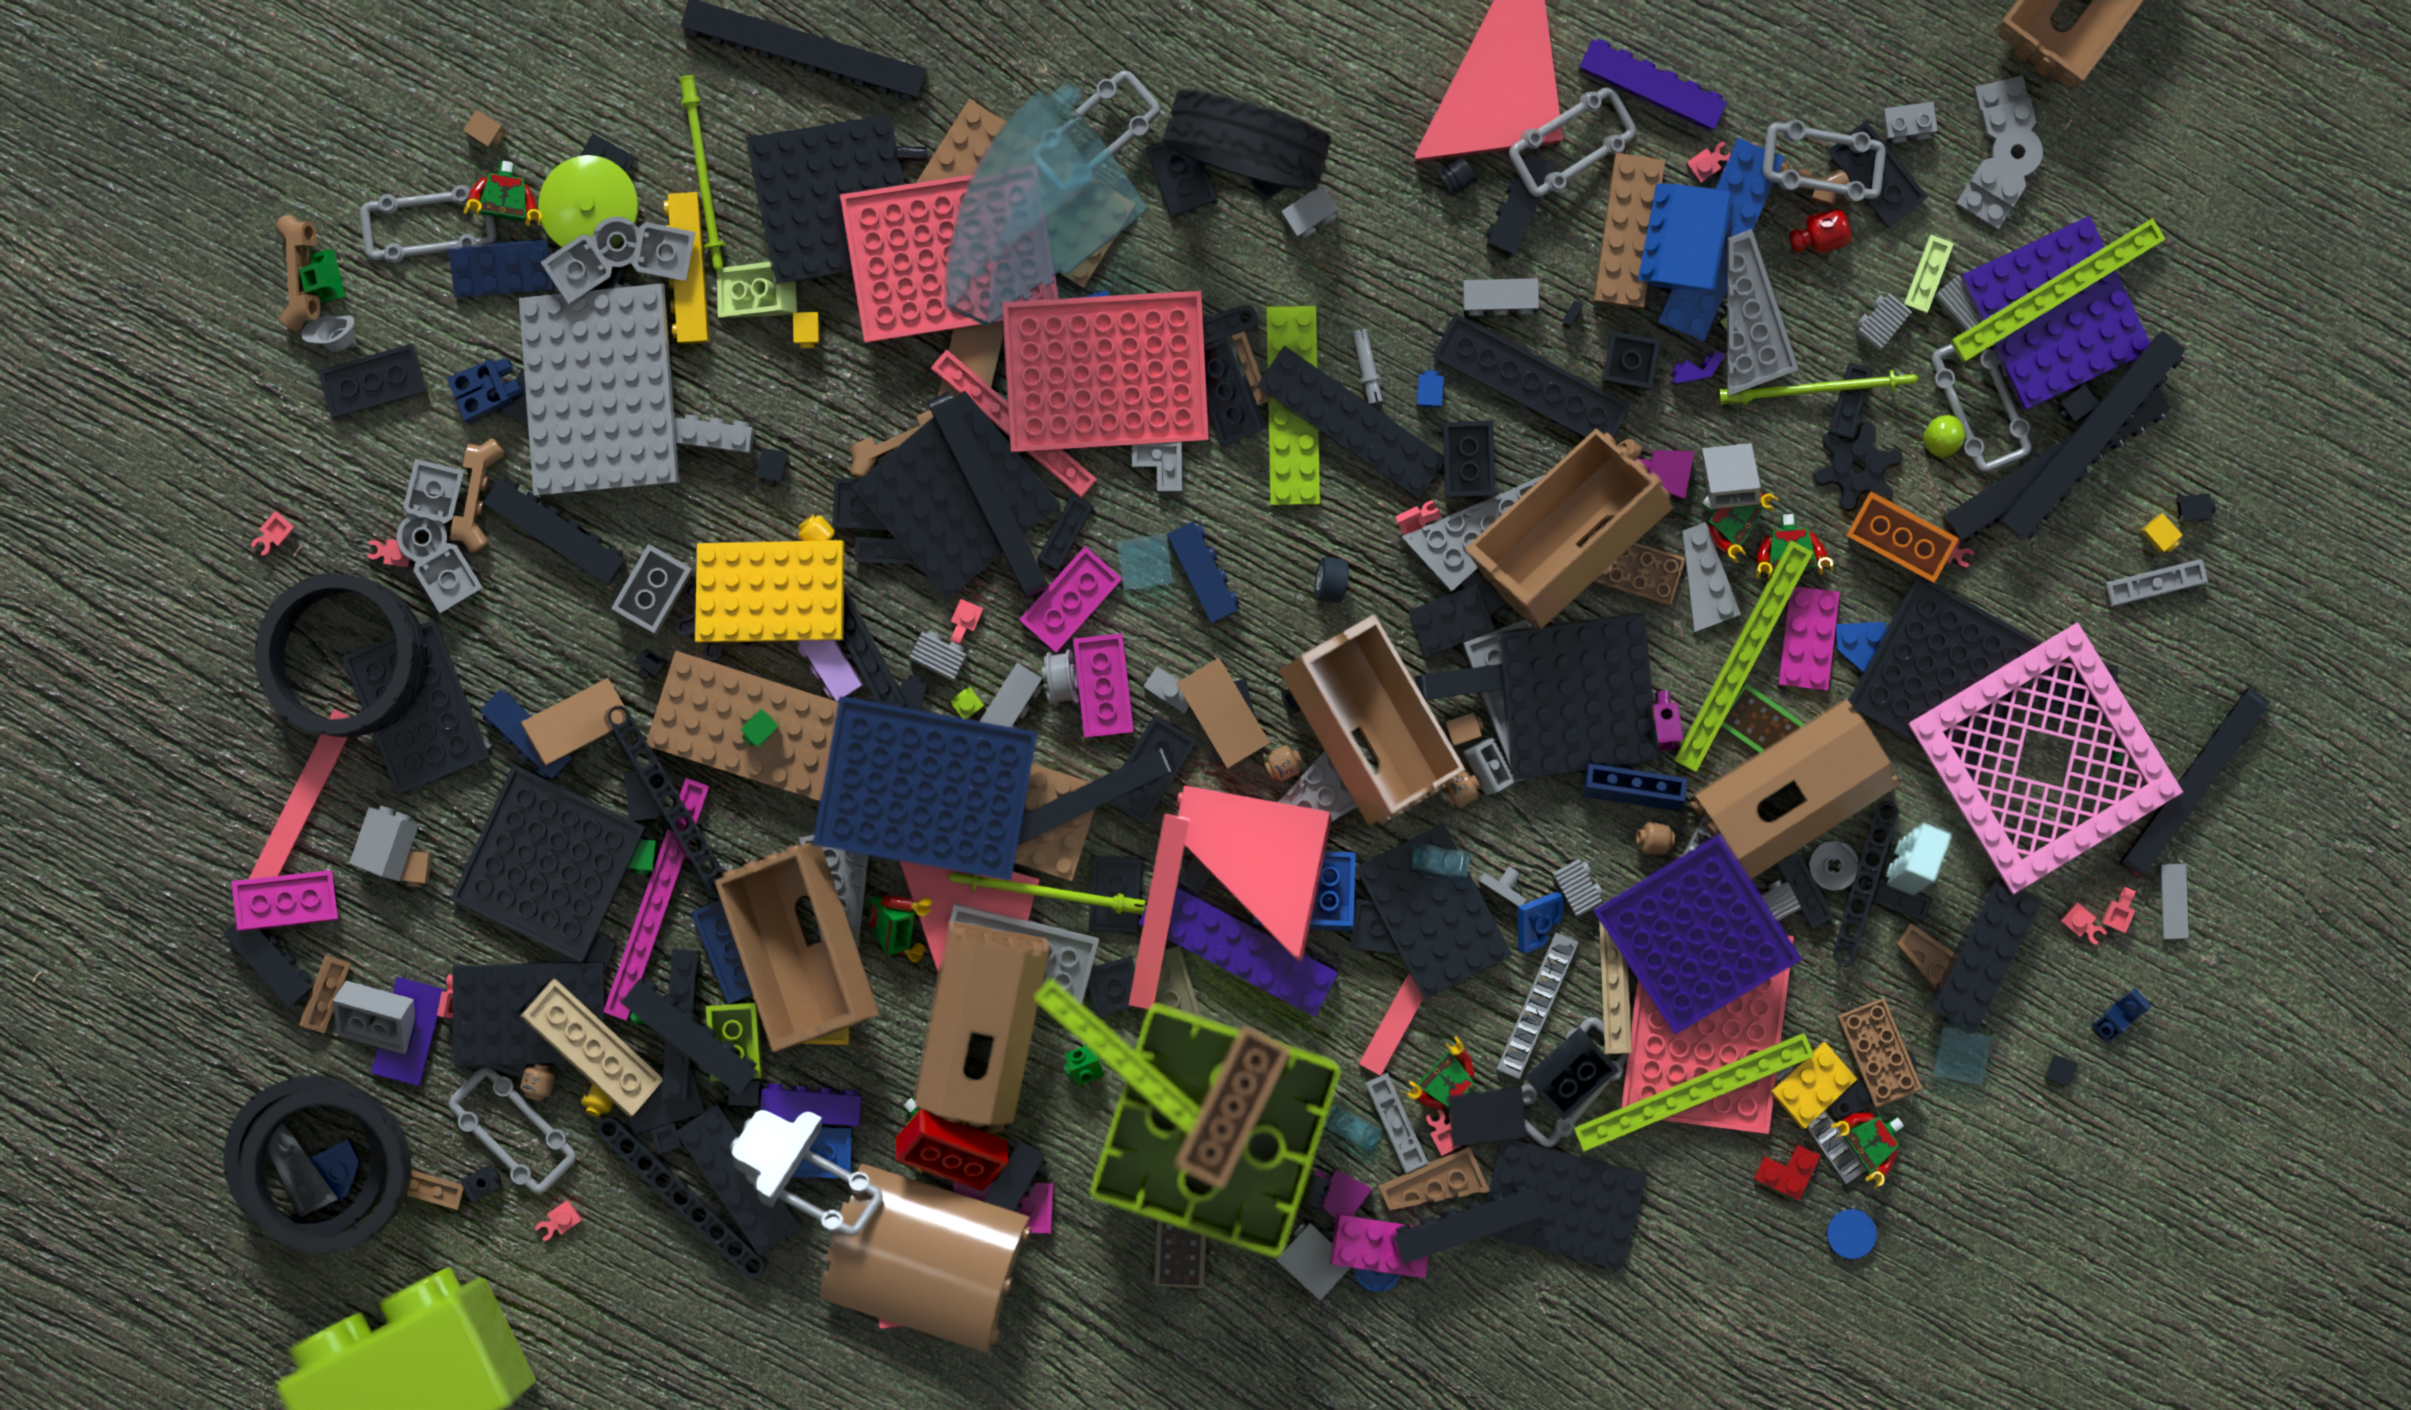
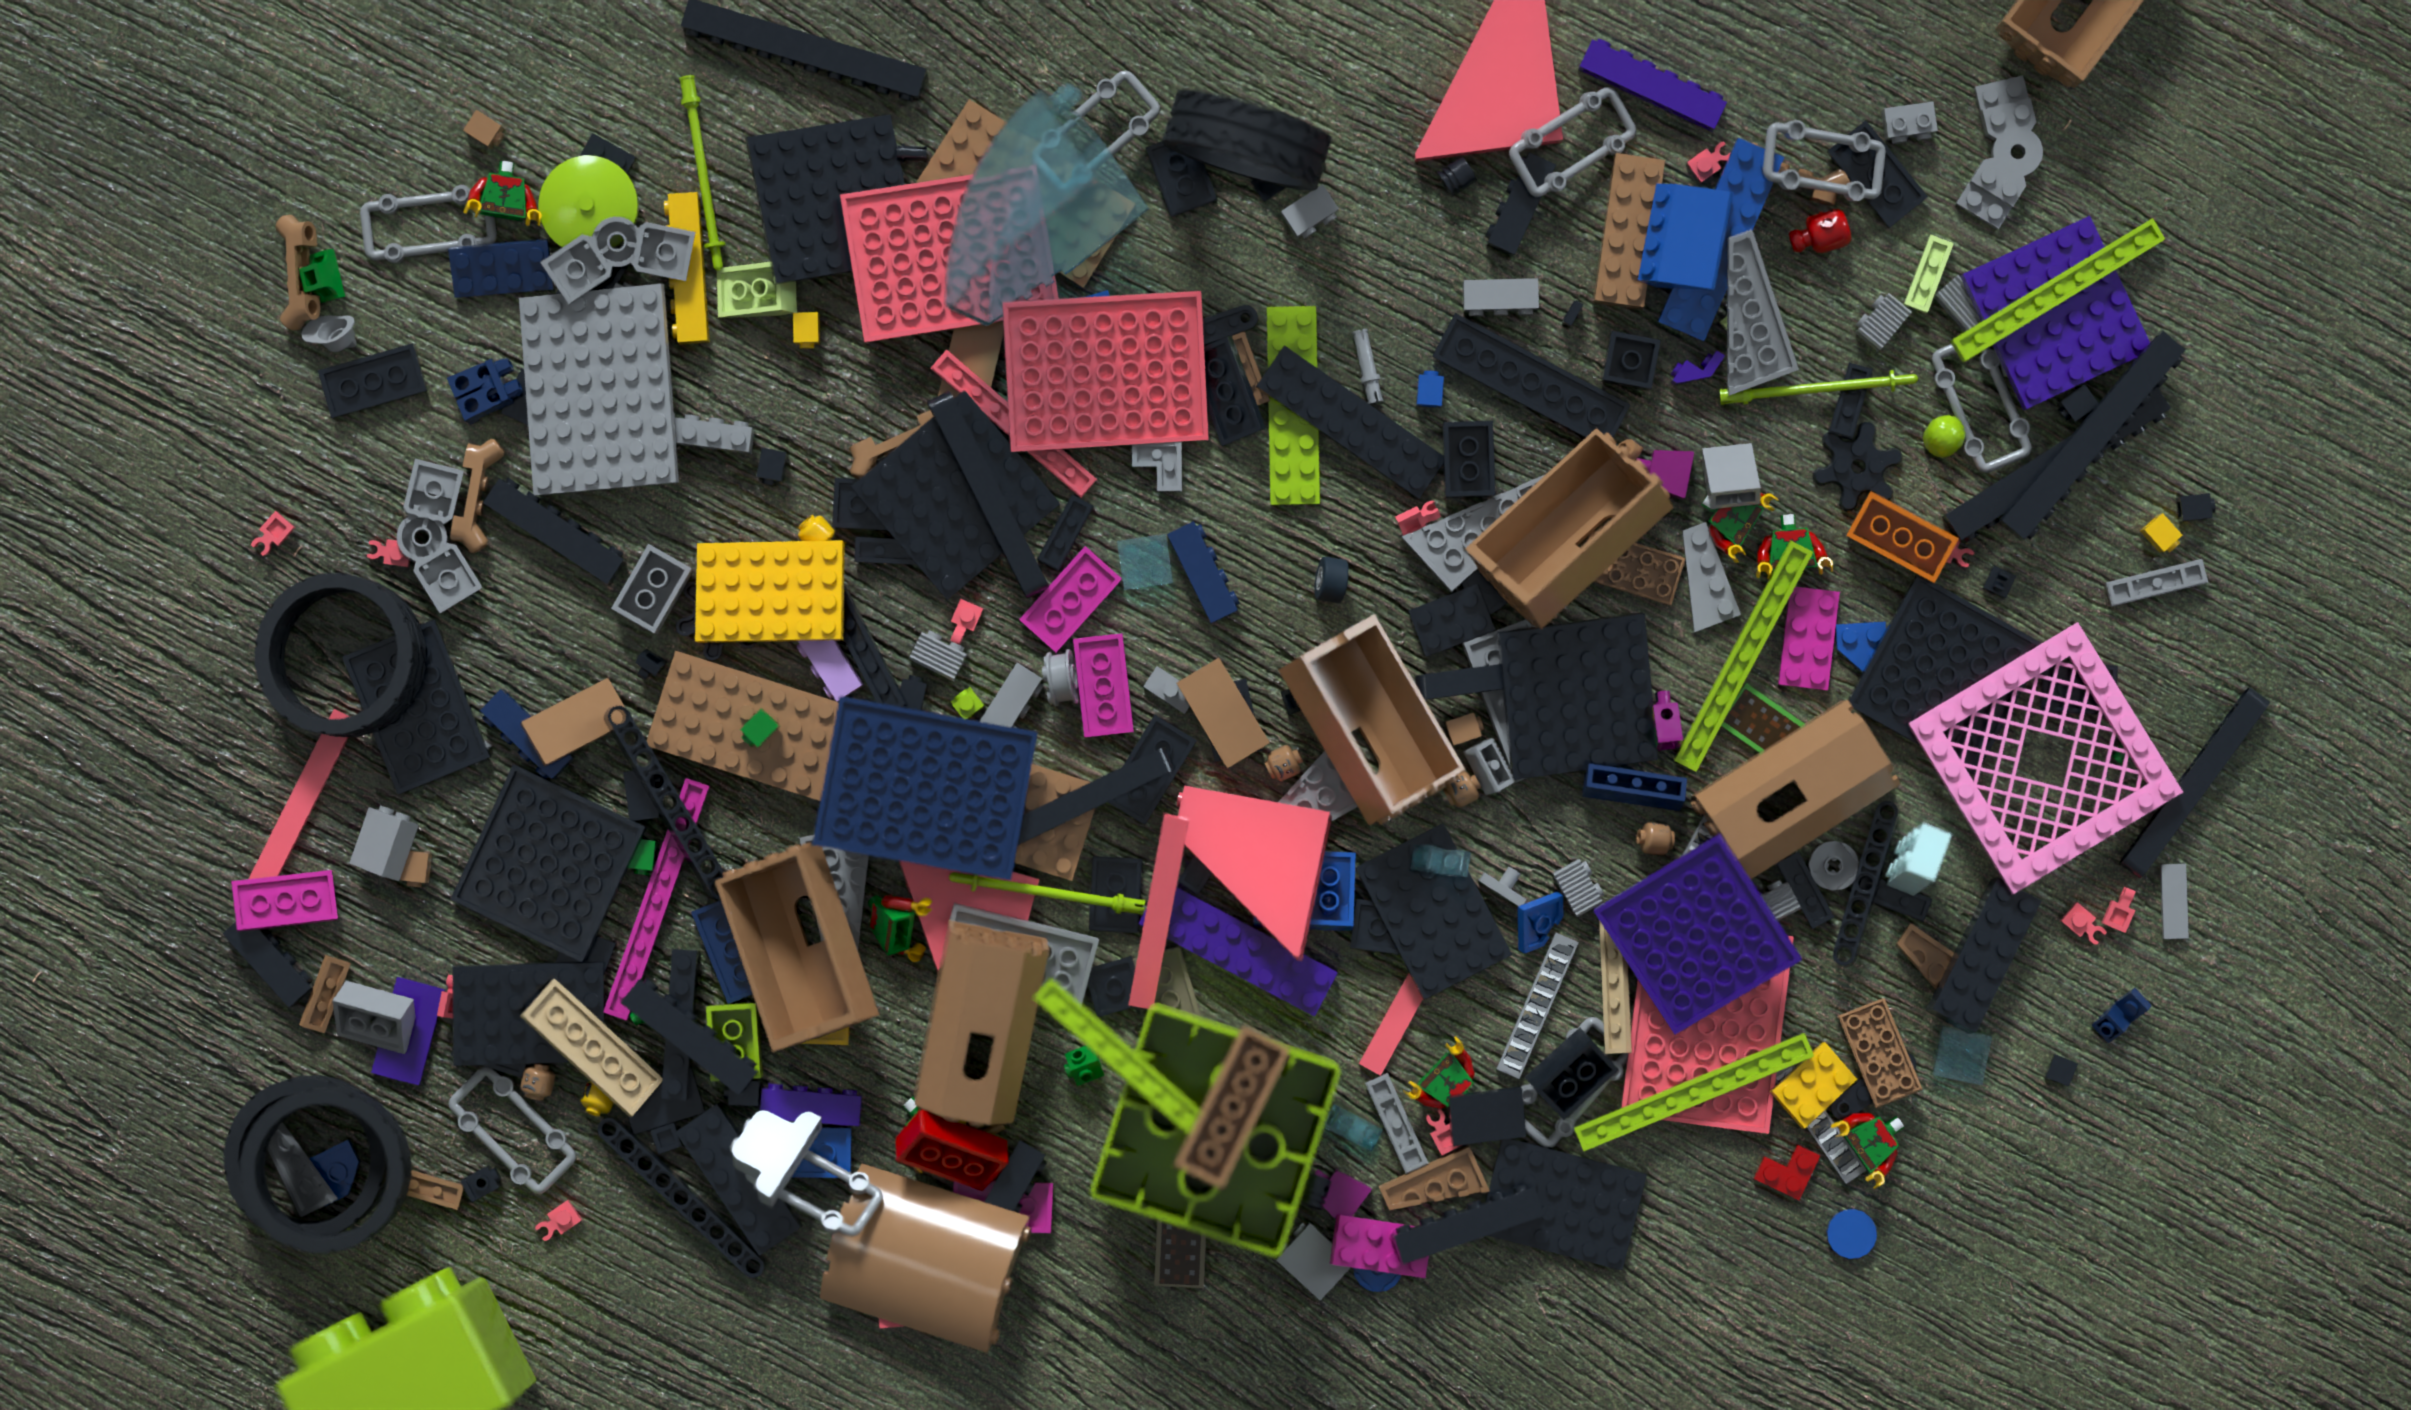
(1999, 581): none -> black tile

